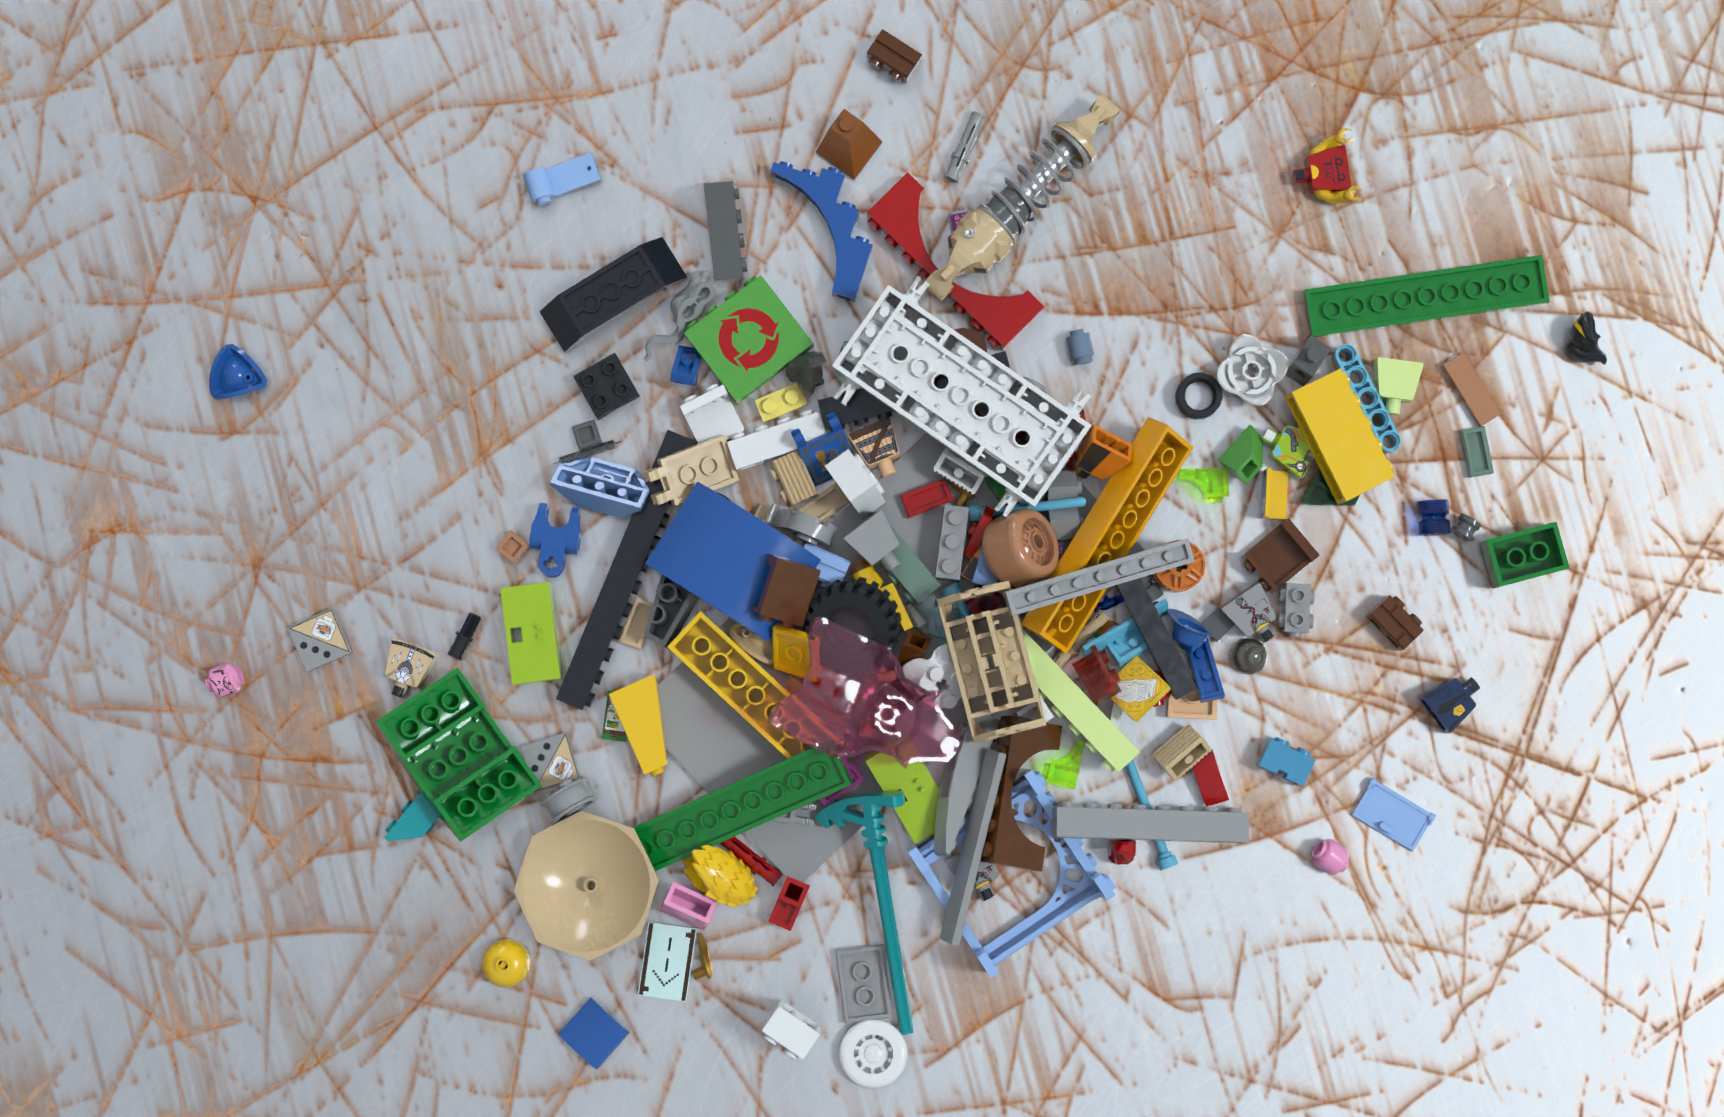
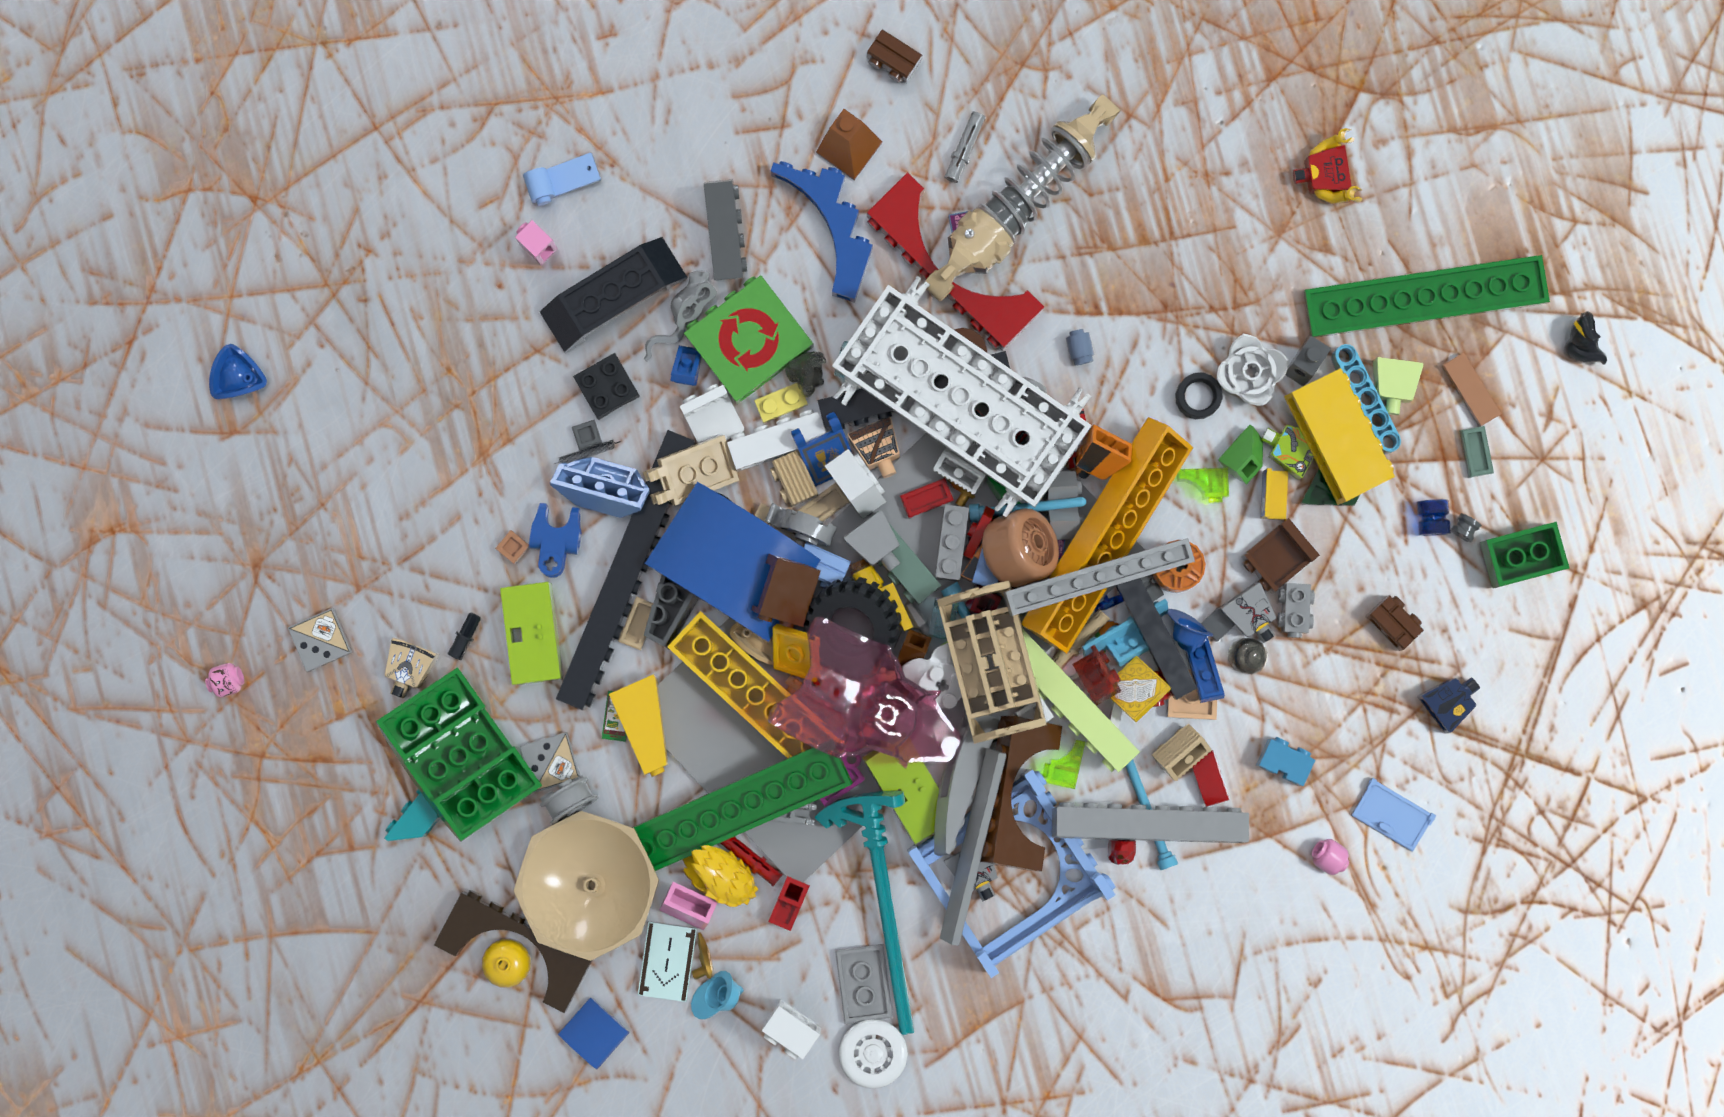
(473, 916): none -> dark brown arch
(535, 242): none -> bright pink piece
(716, 995): none -> medium azure piece

